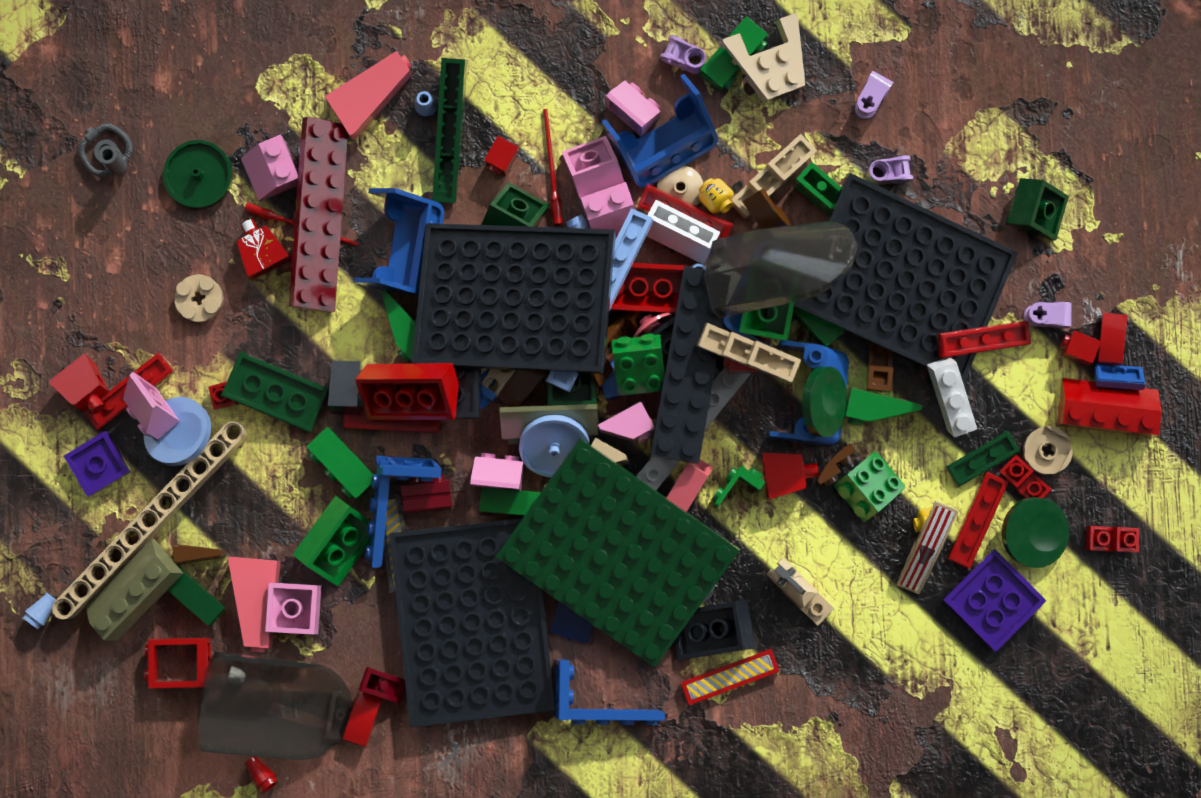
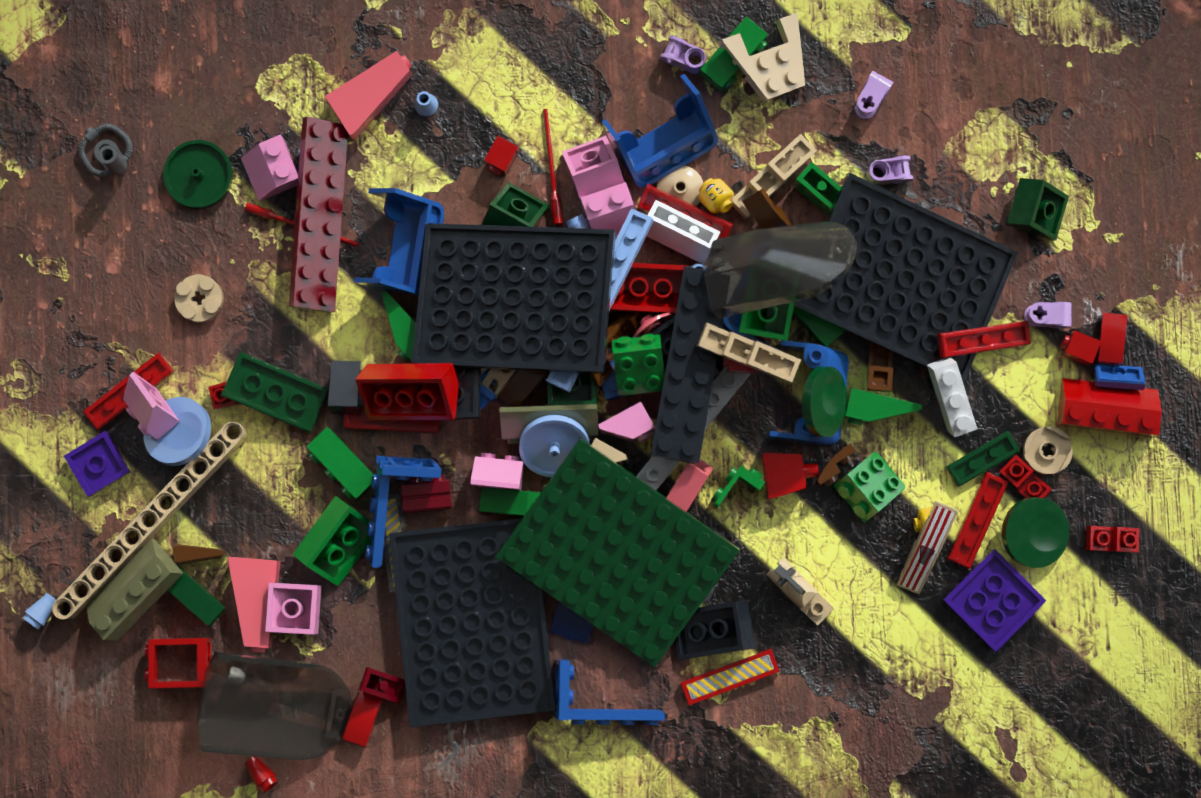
(81, 385): red torso -> none
(260, 250): red torso -> none
(449, 129): dark green slope -> none
(632, 107): bright pink slope -> none

